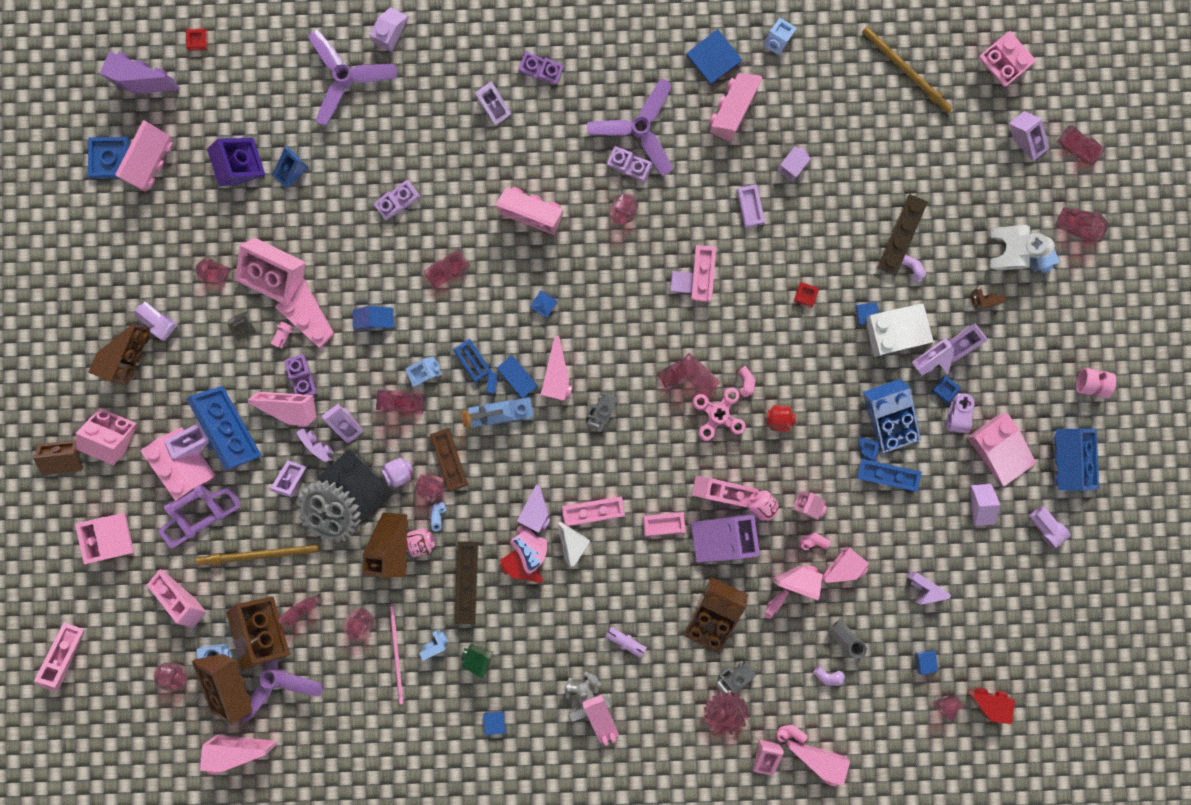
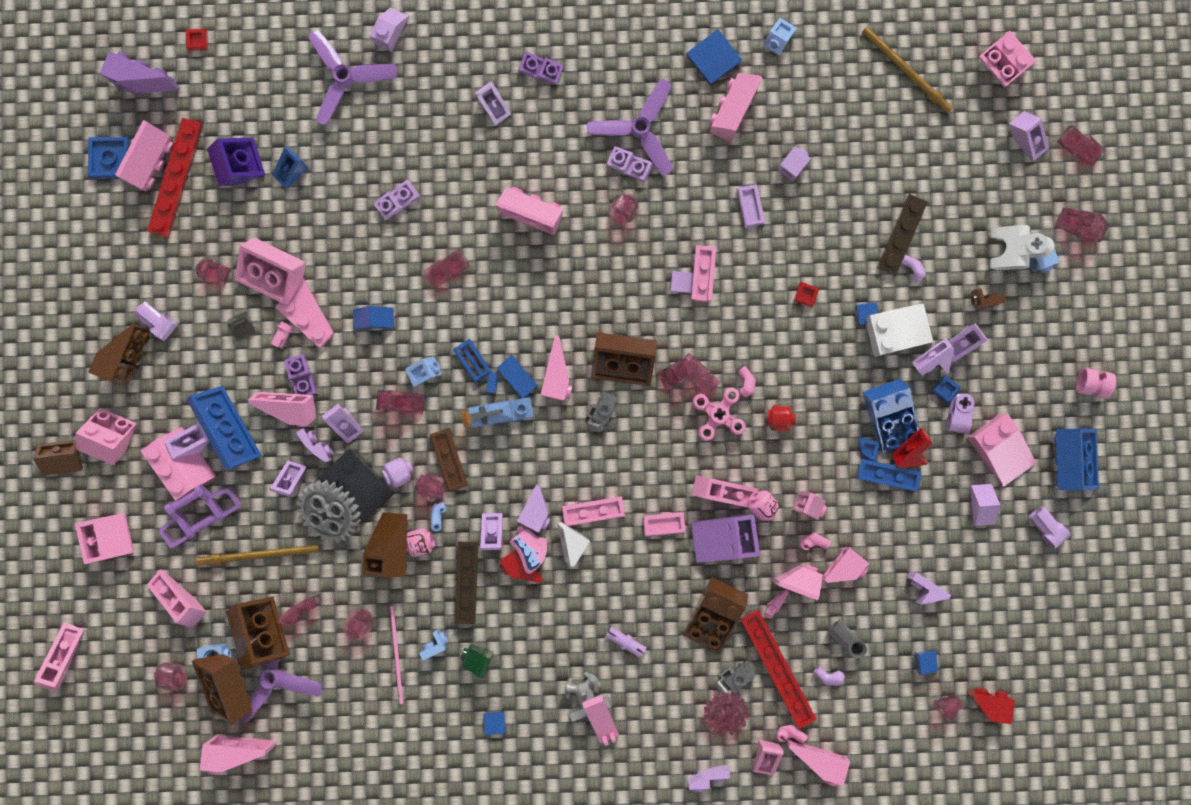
(175, 178): none -> red plate
(491, 531): none -> lavender slope
(543, 304): blue tile -> none
(623, 359): none -> reddish brown slope
(701, 781): none -> lavender slope
(778, 668): none -> red plate
(911, 452): none -> red slope

